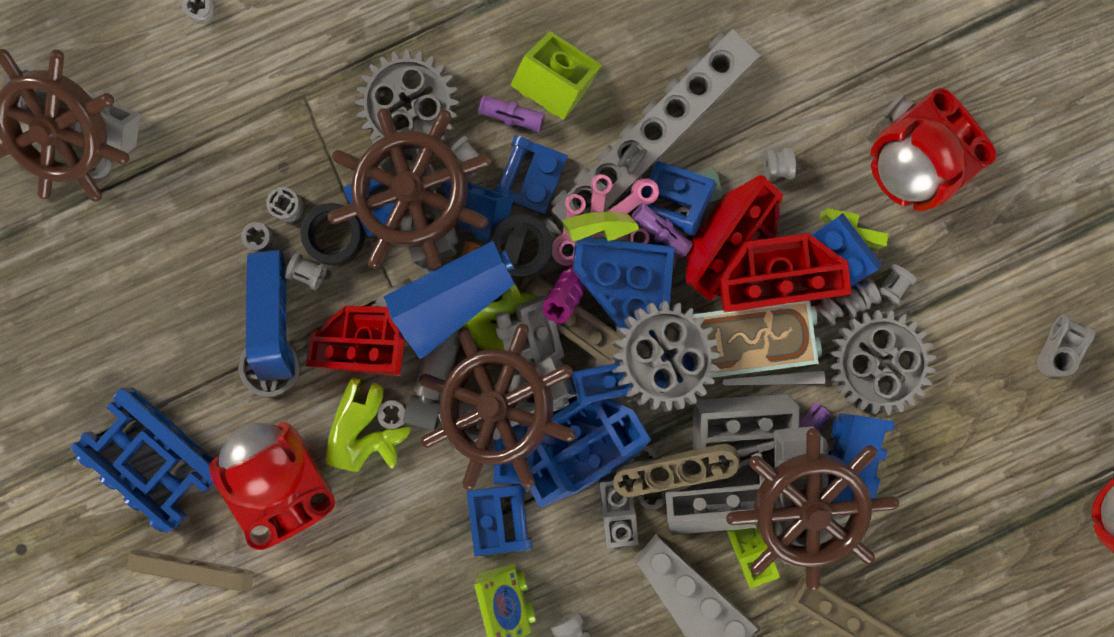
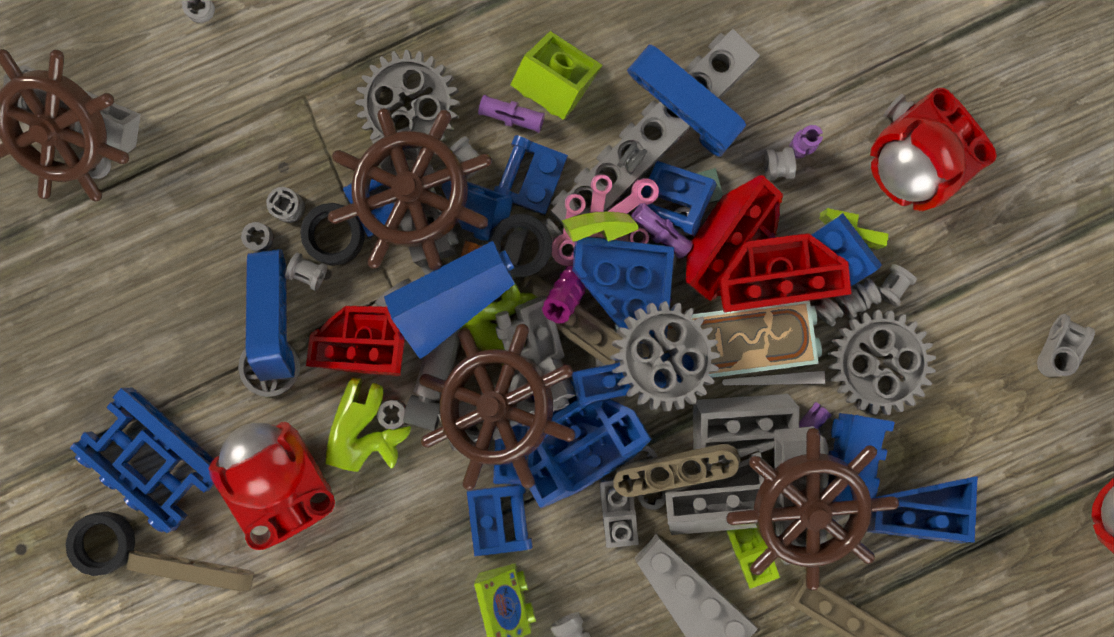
(75, 544): none -> black tyre
(687, 99): none -> blue beam
(806, 141): none -> medium lavender pin
(932, 513): none -> blue wedge

